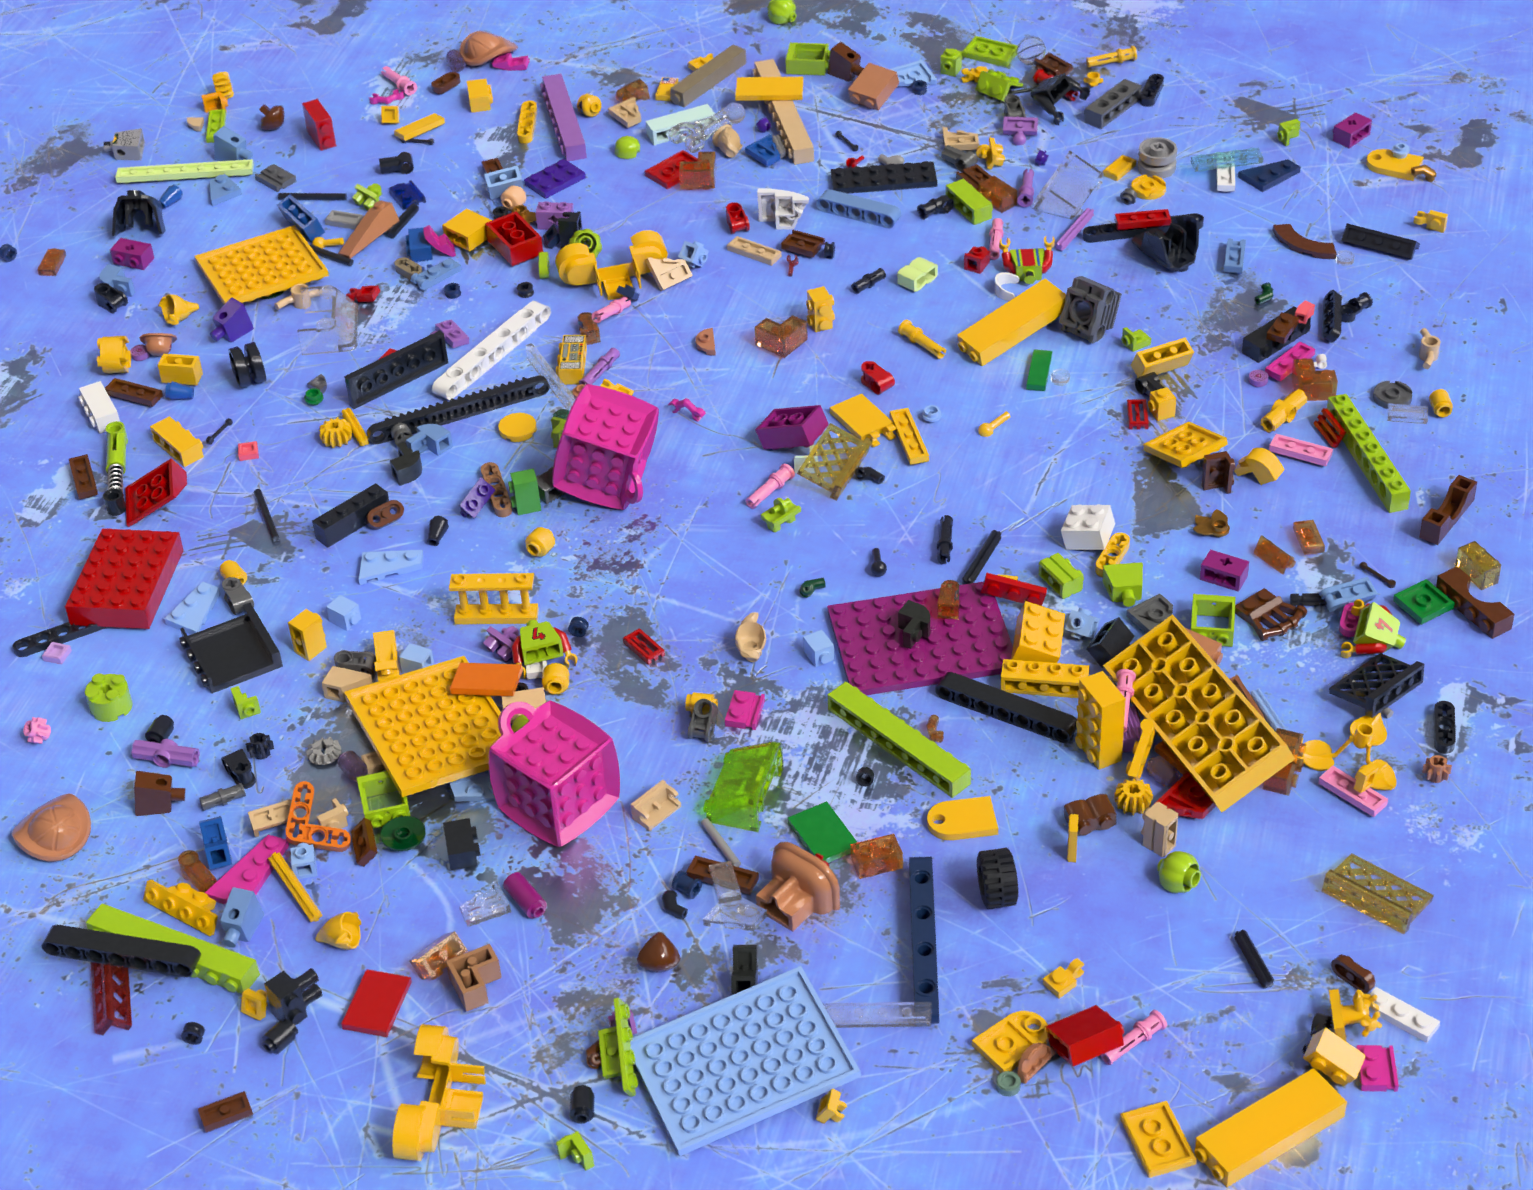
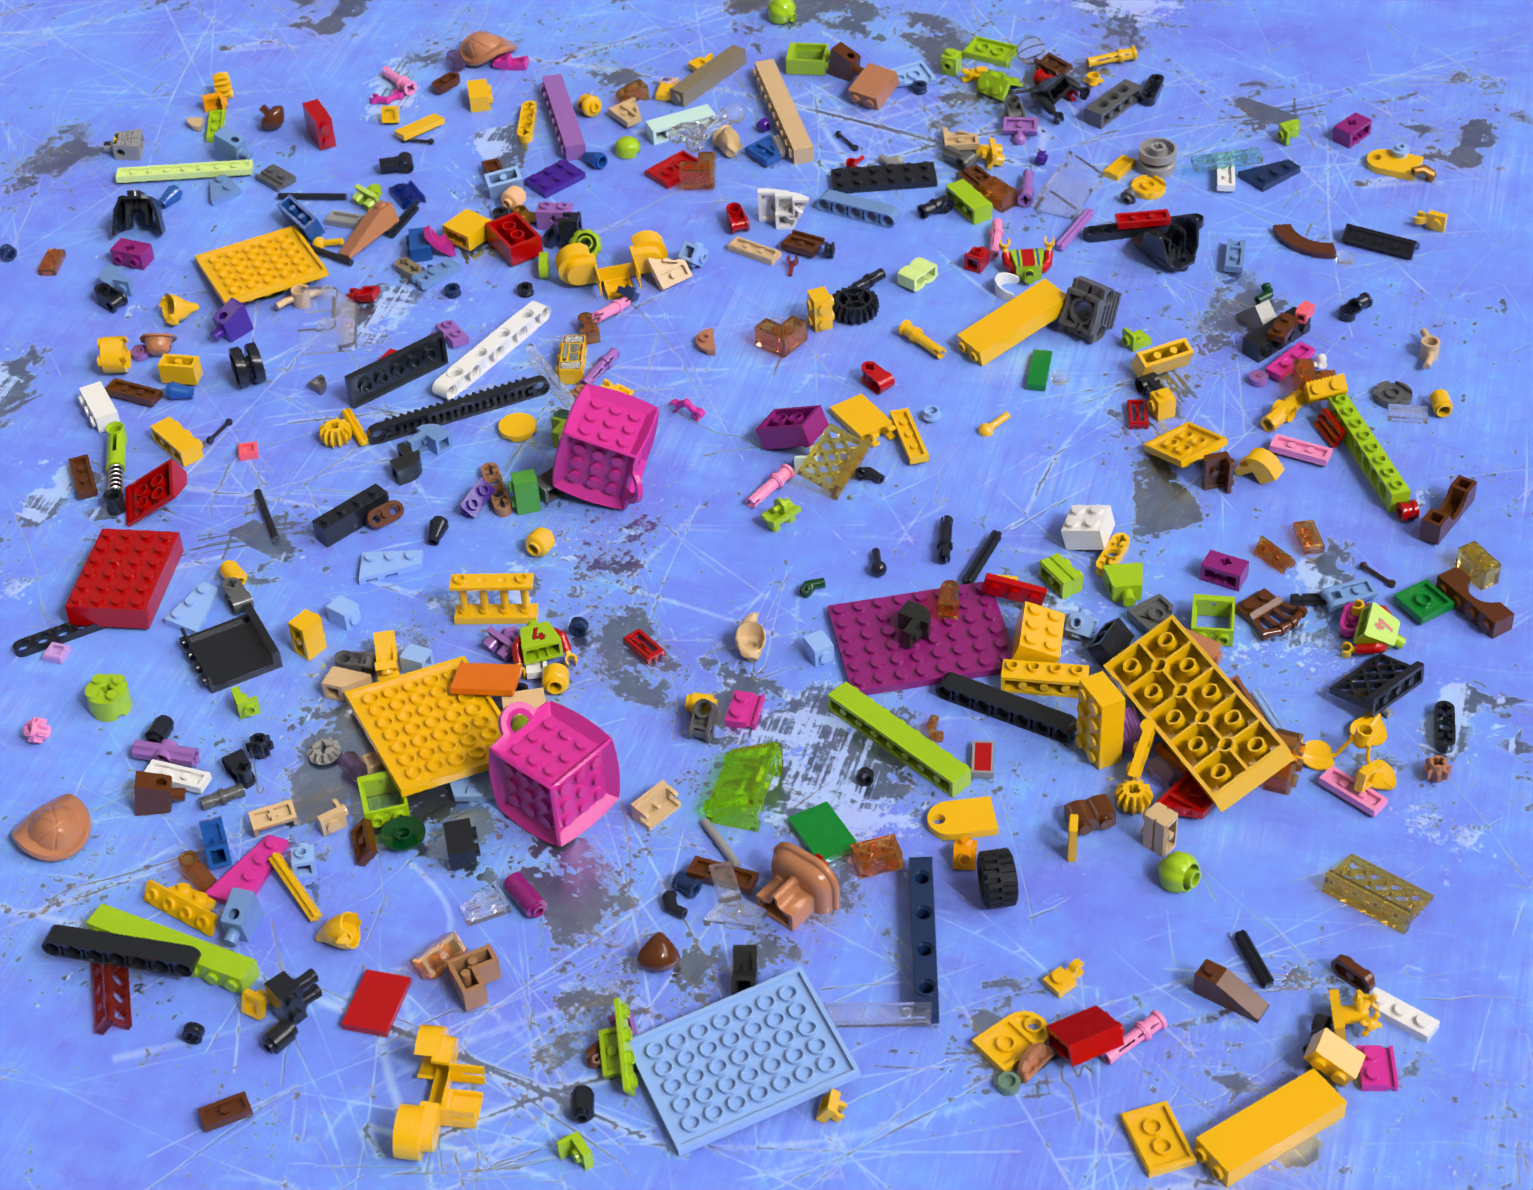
(182, 777): none -> white plate
(307, 830): orange beam -> none
(313, 396): green plate -> none
(400, 433): dark grey wheel -> none
(596, 159): none -> blue cone
(769, 88): yellow tile -> none
(855, 305): none -> black gear
(964, 853): none -> light orange bracket
(982, 759): none -> tile
(1125, 687): bright pink pin -> none
(1214, 525): pearl gold plate -> none
(1227, 990): none -> slope
(1257, 315): none -> light grey slope
(1325, 387): none -> yellow brick
(1332, 316): black beam -> none
(1407, 510): none -> red wheel

